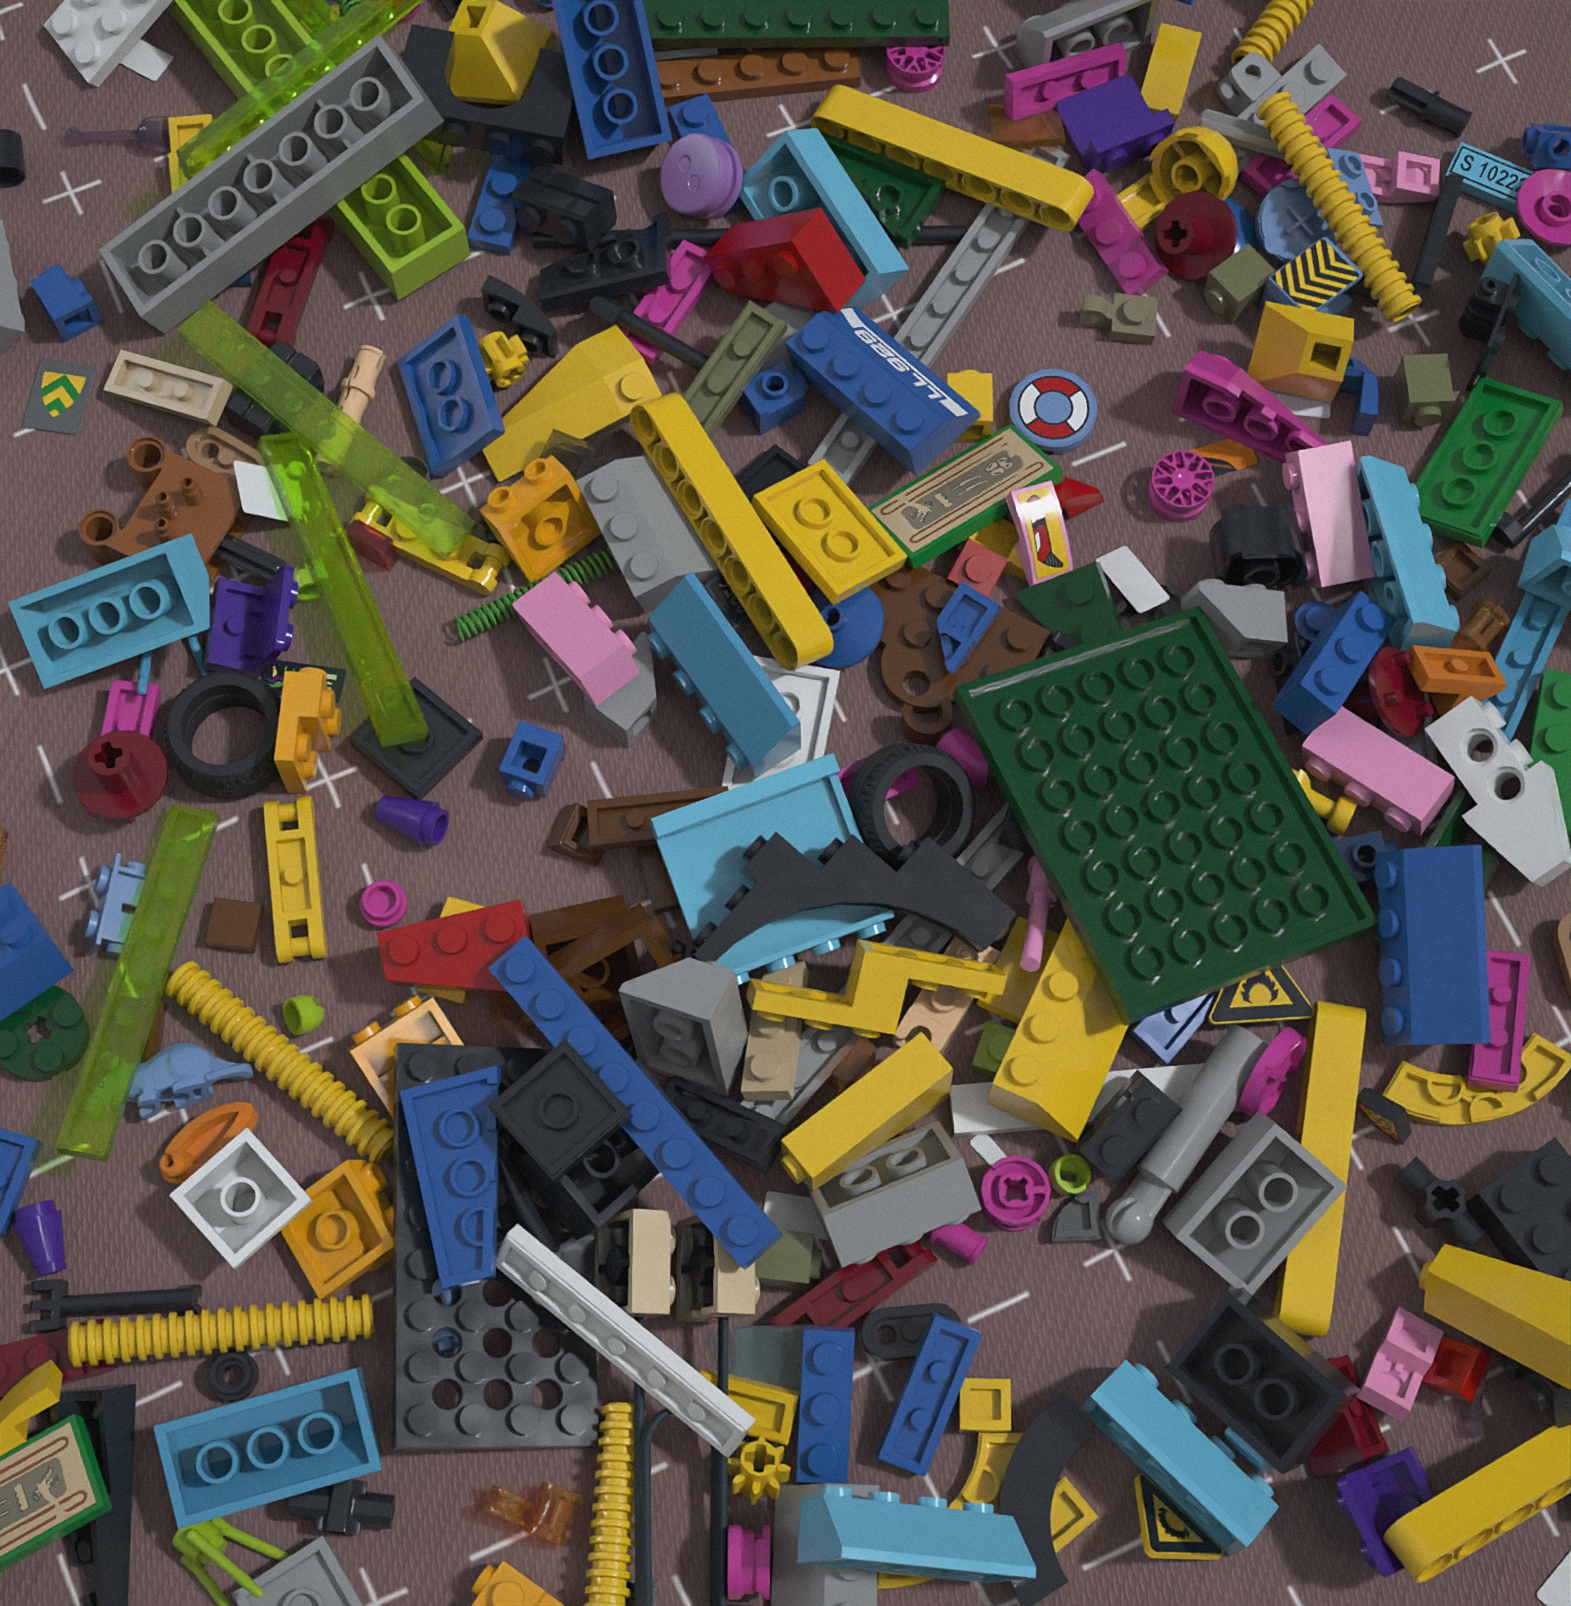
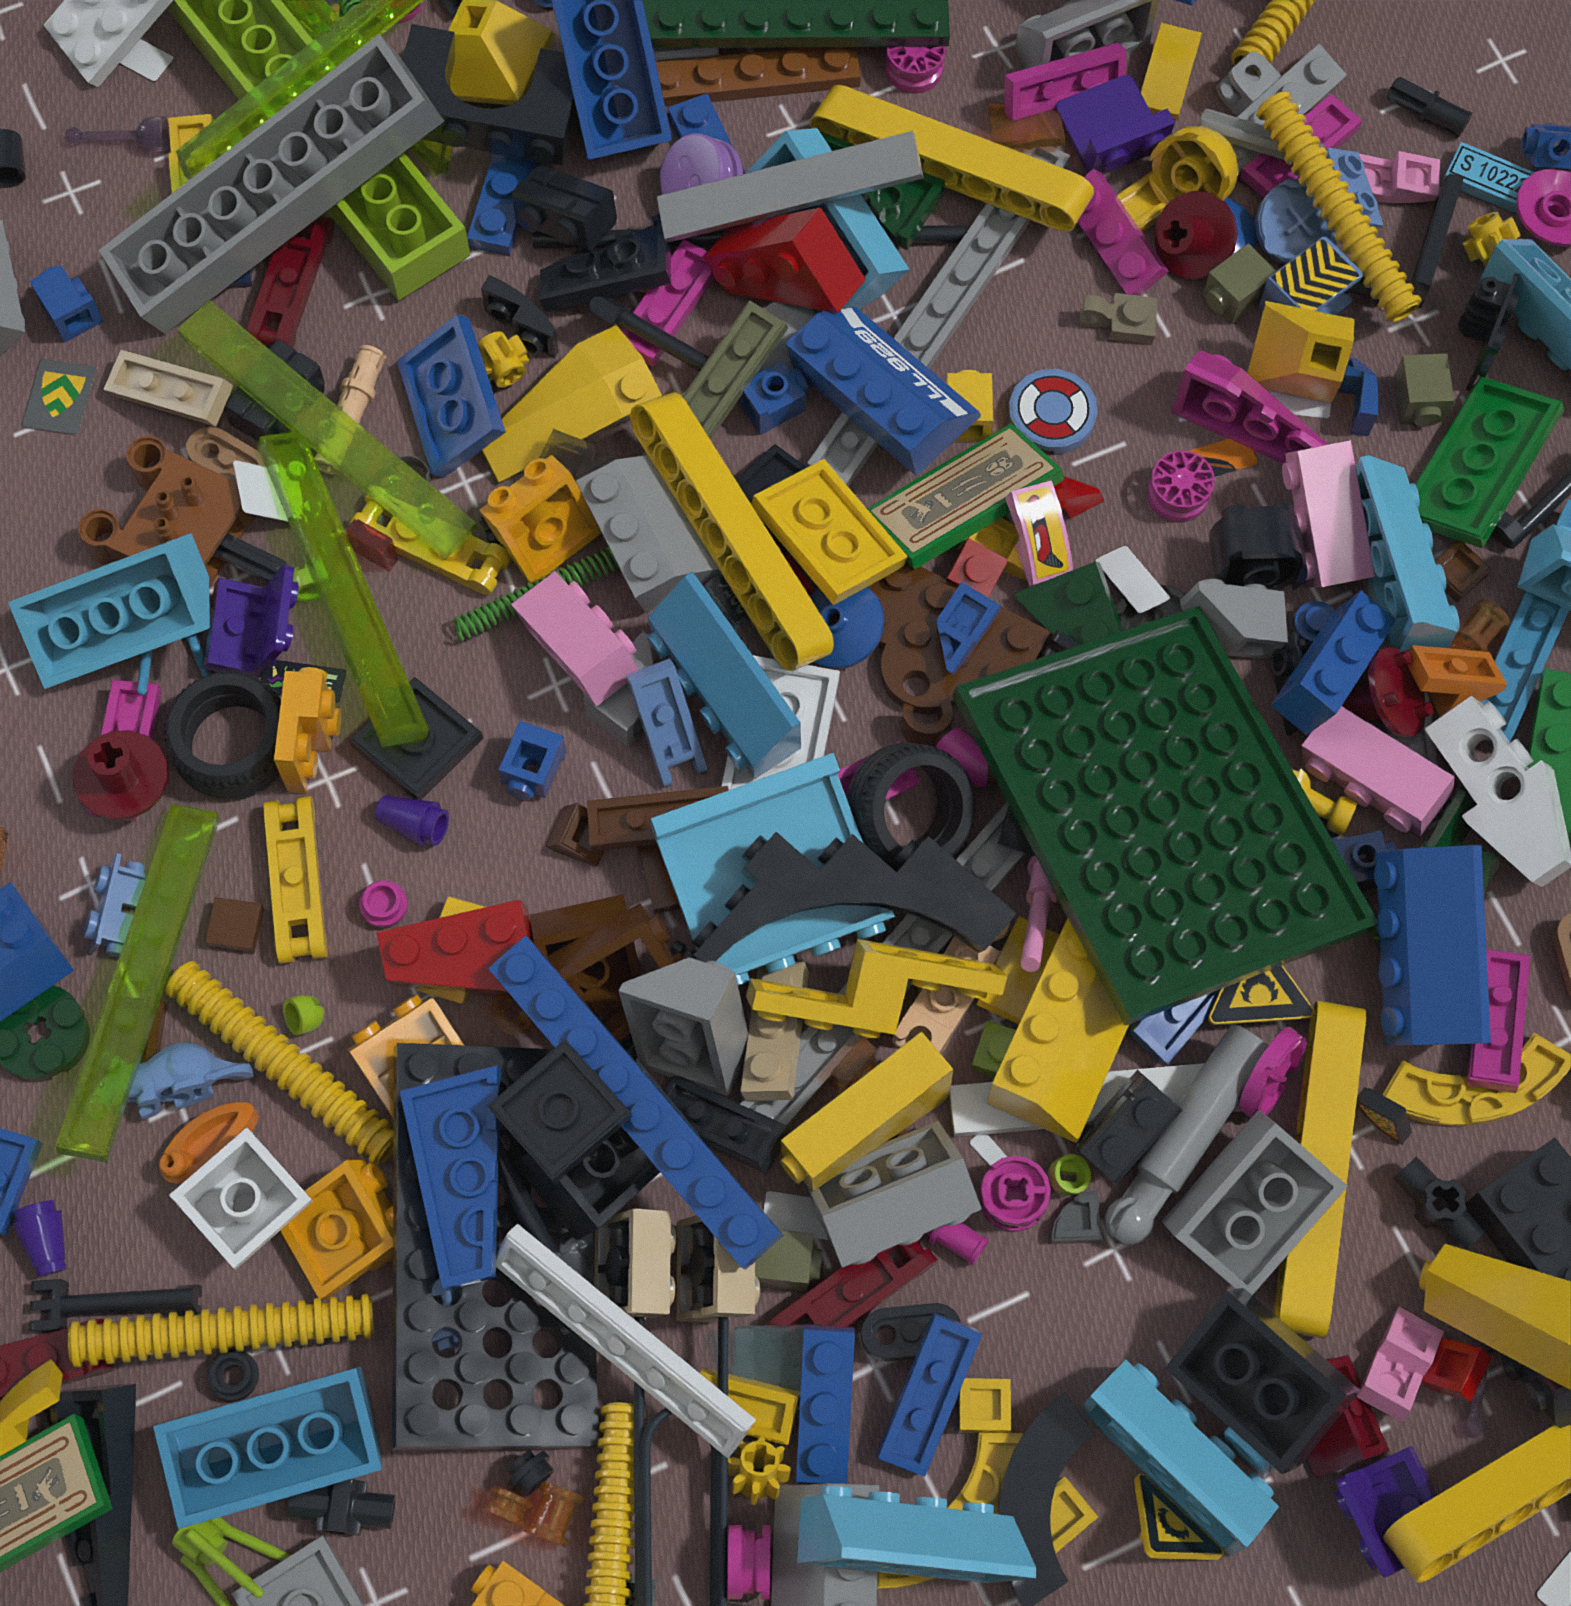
(529, 1473): none -> black plate
(665, 718): none -> medium blue hinge
(790, 186): none -> light grey tile

